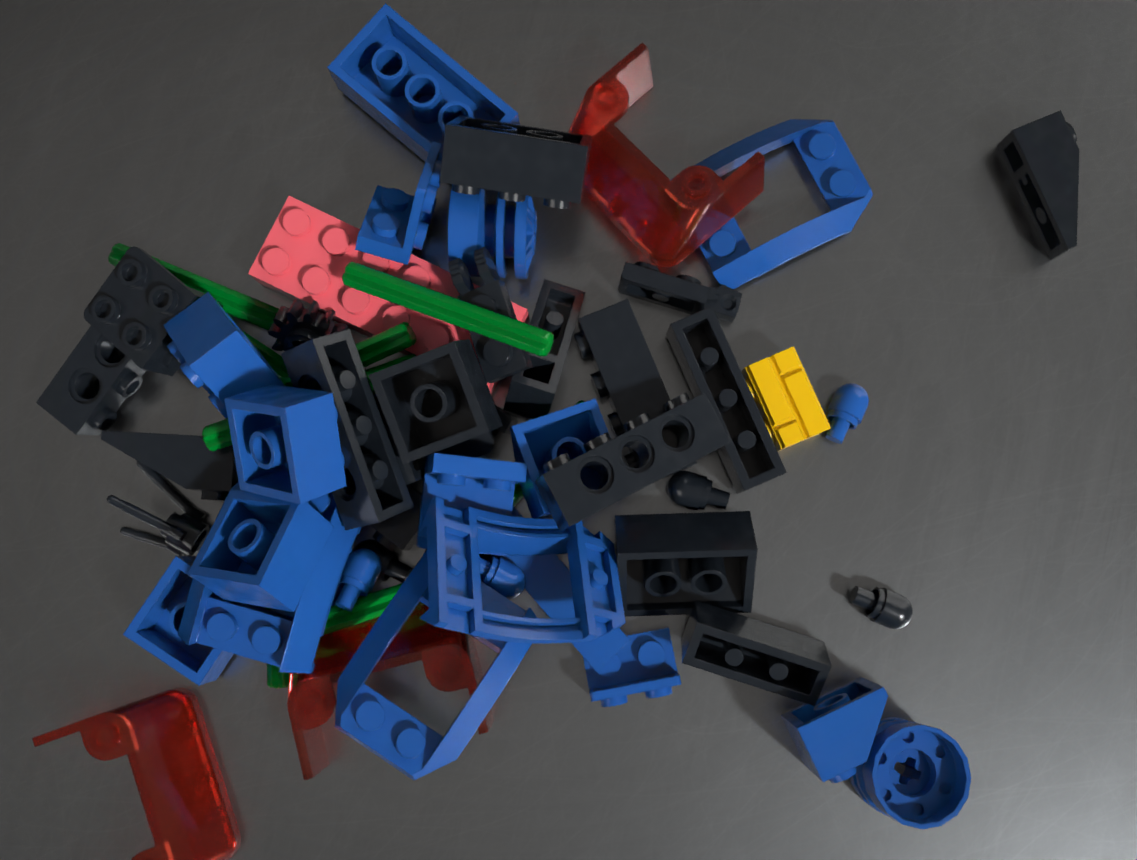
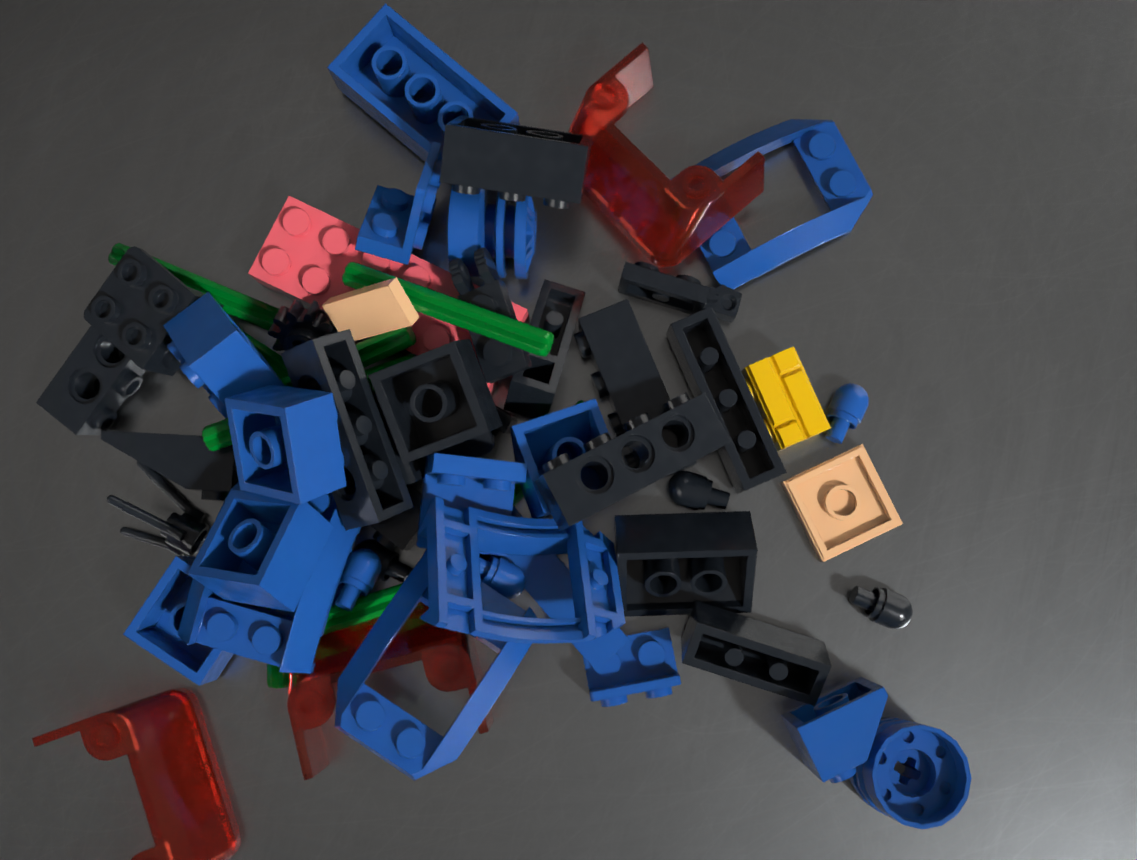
(372, 310): none -> light nougat tile
(841, 503): none -> light nougat tile
(1046, 174): black slope -> none

